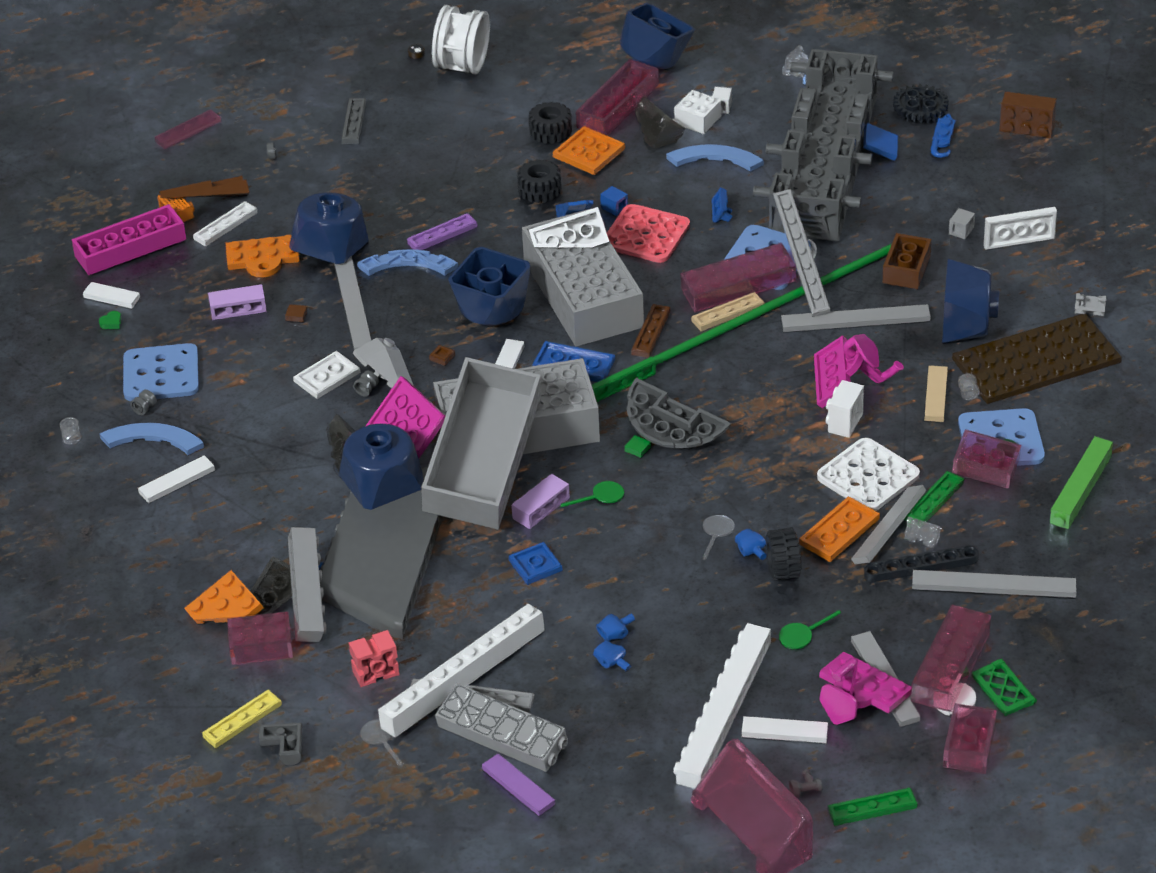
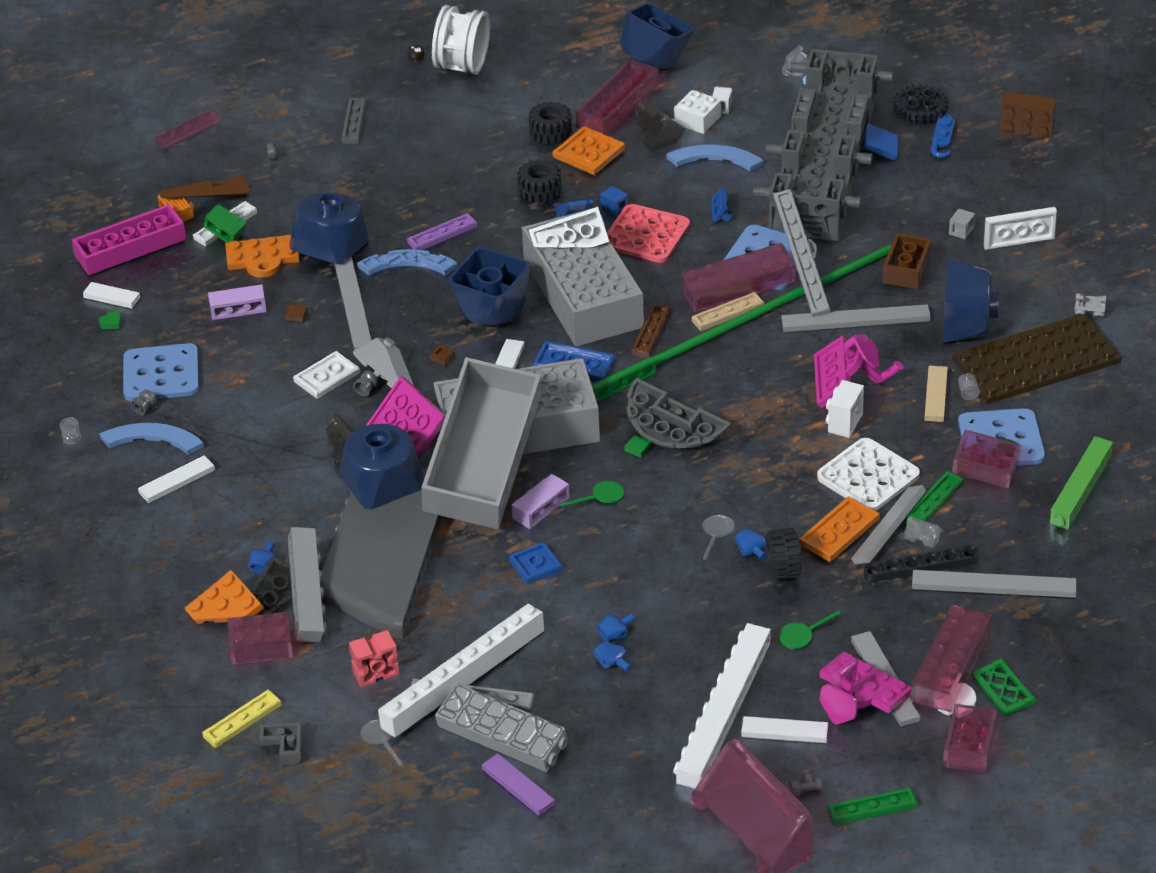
(224, 224): none -> green brick
(260, 558): none -> blue piece

